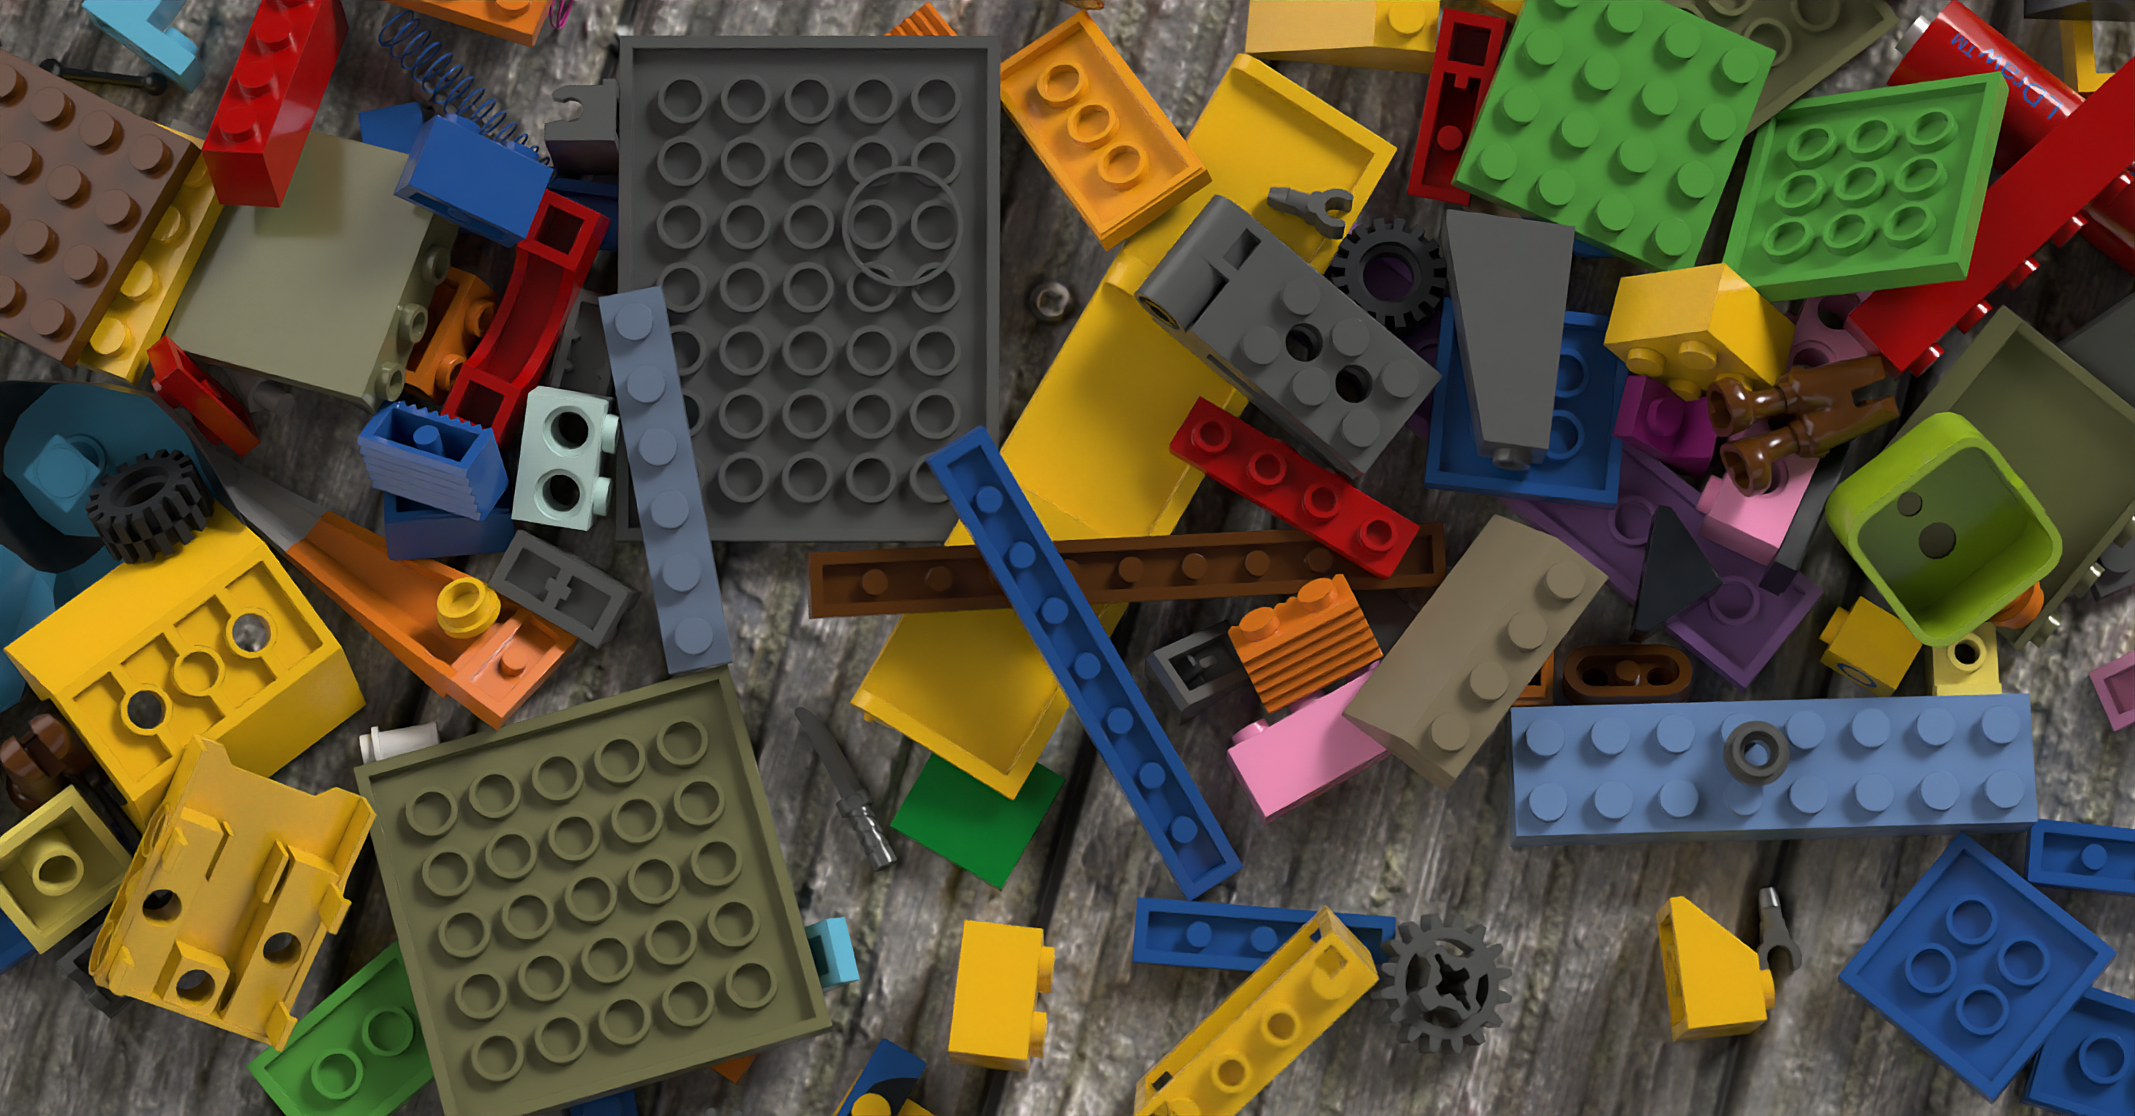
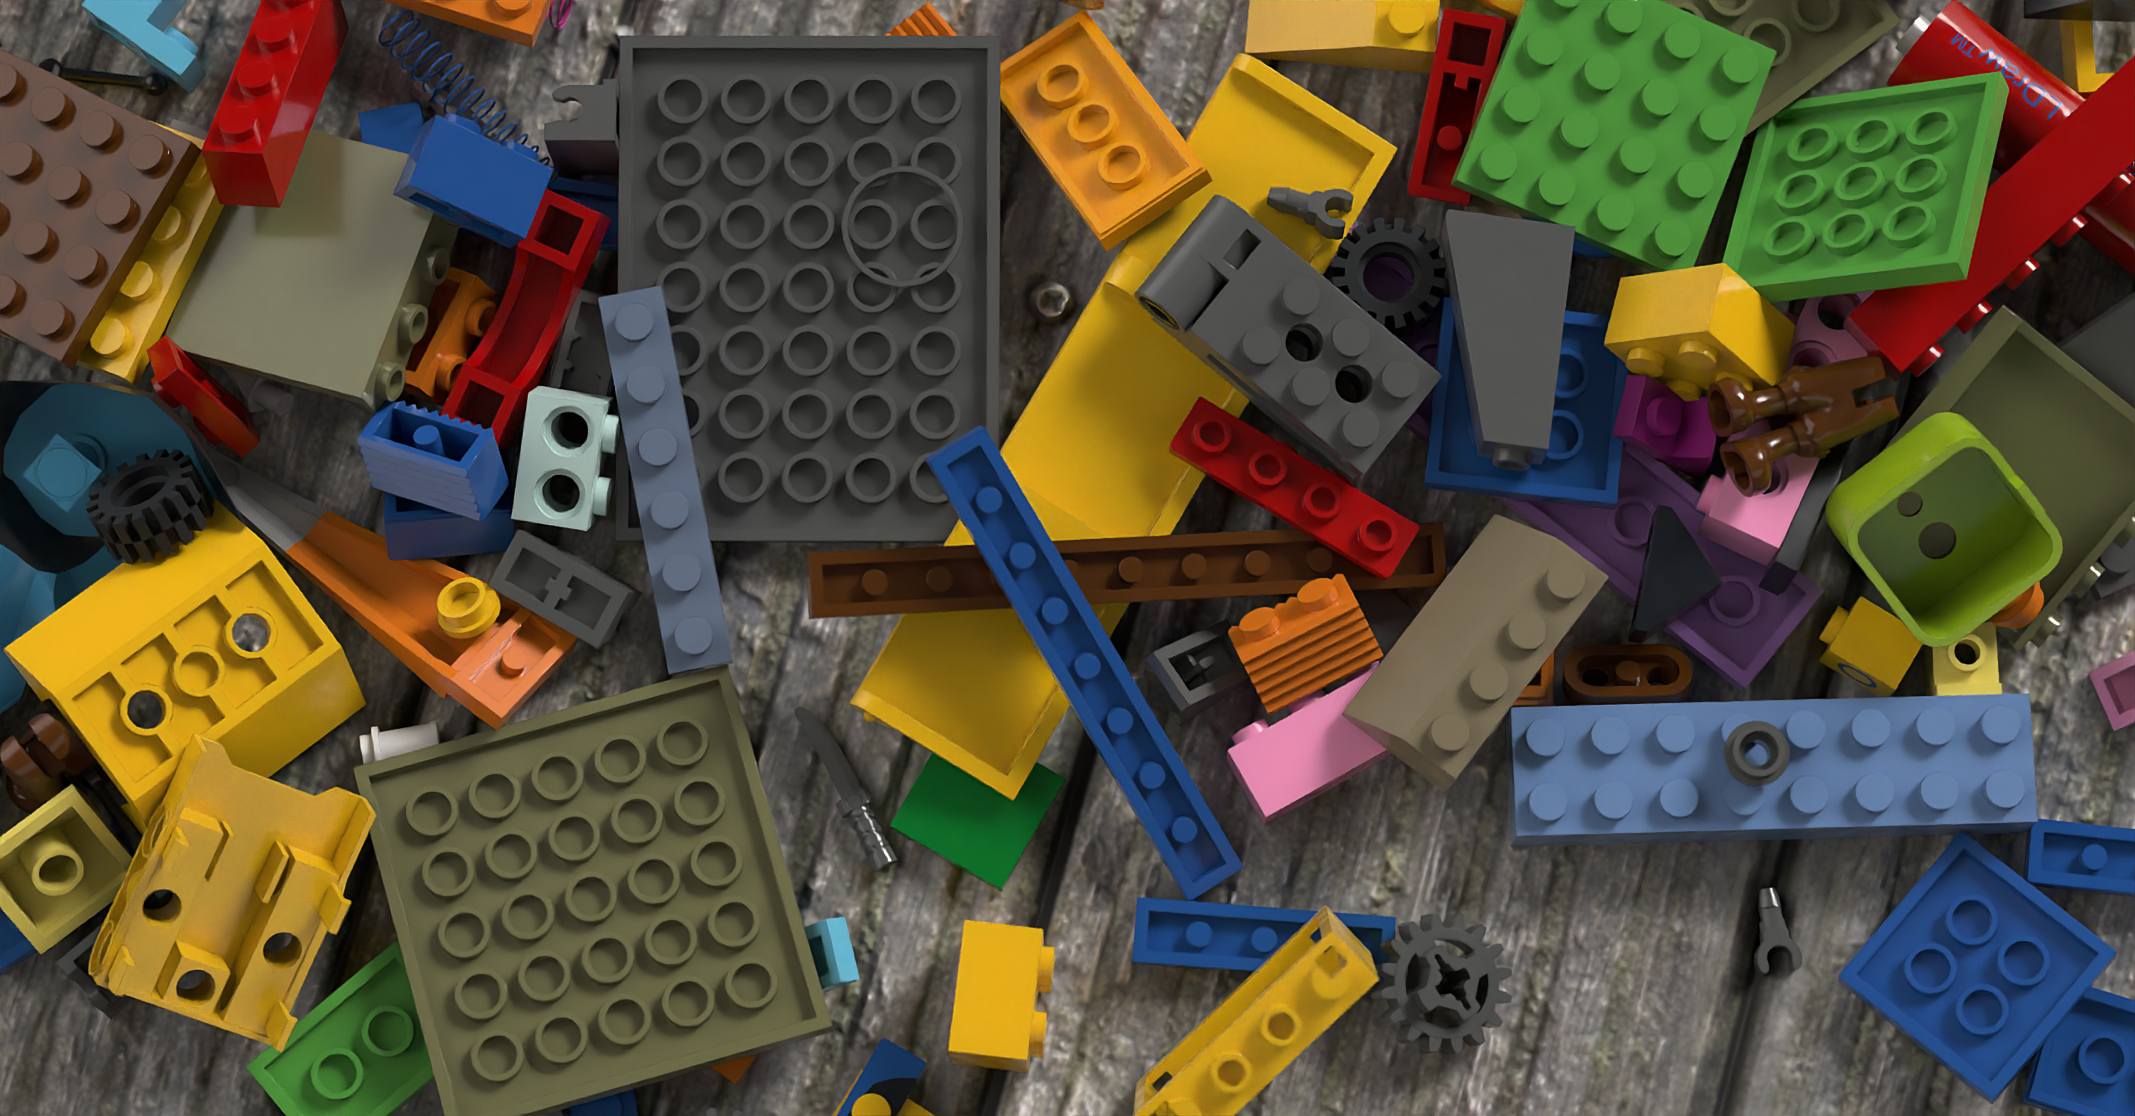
(1709, 976): yellow slope -> none

